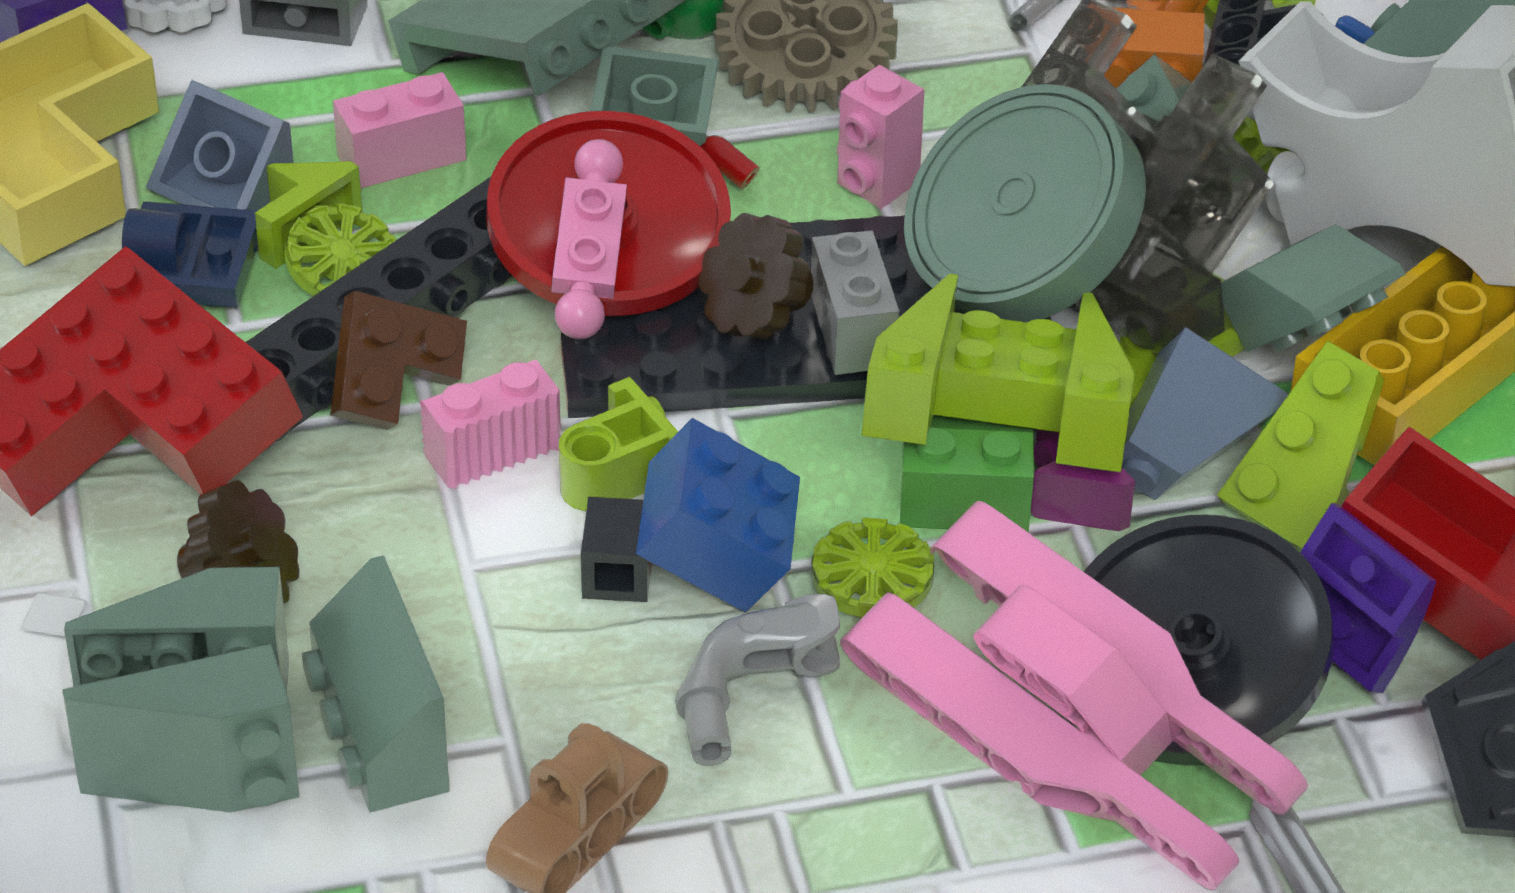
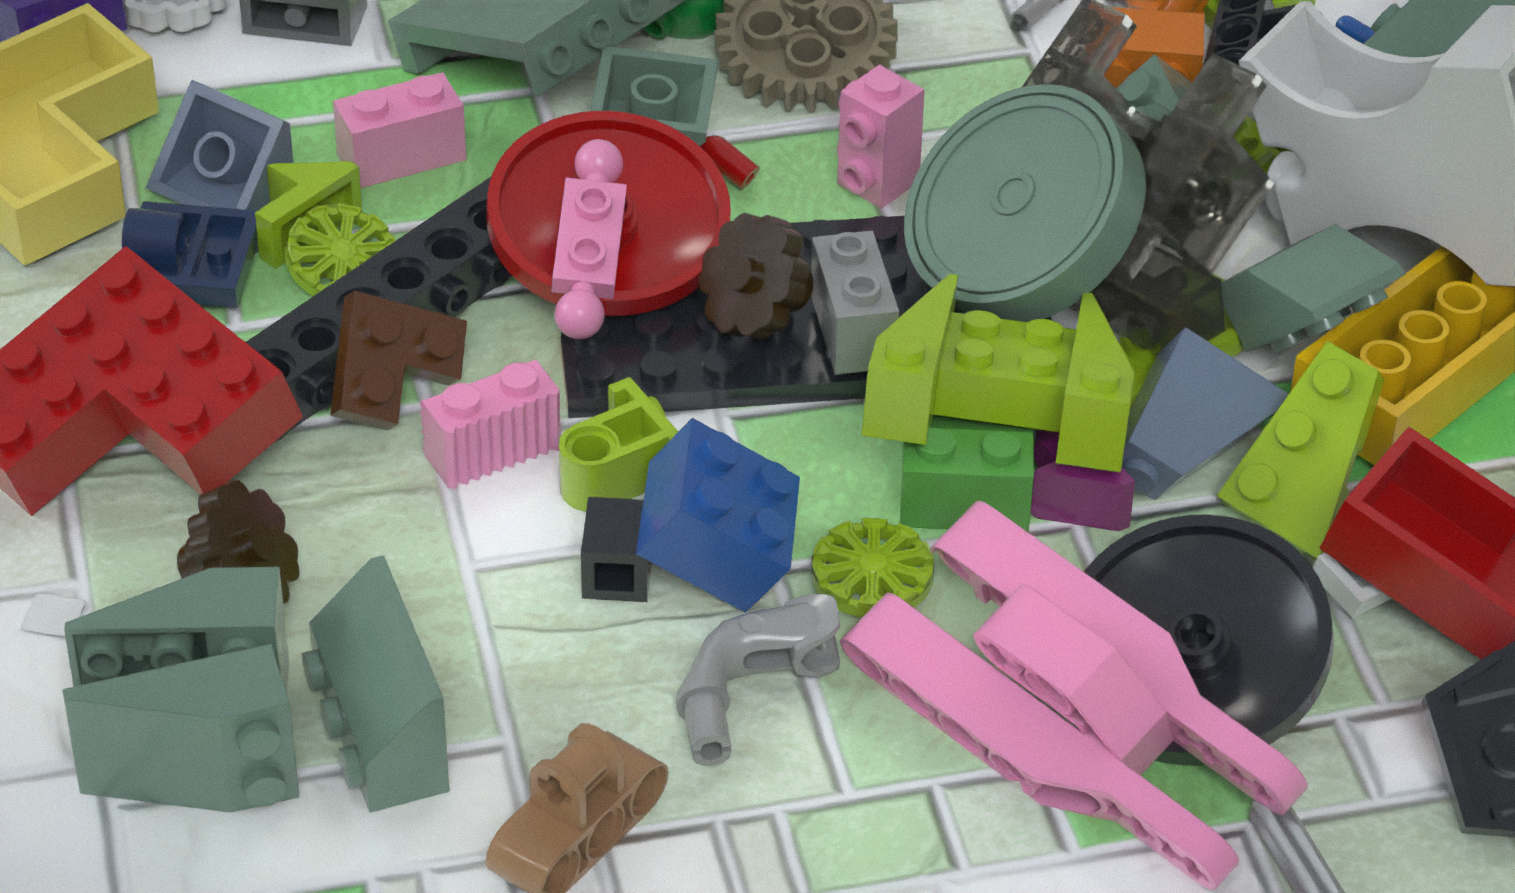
(1372, 596): dark purple slope -> none

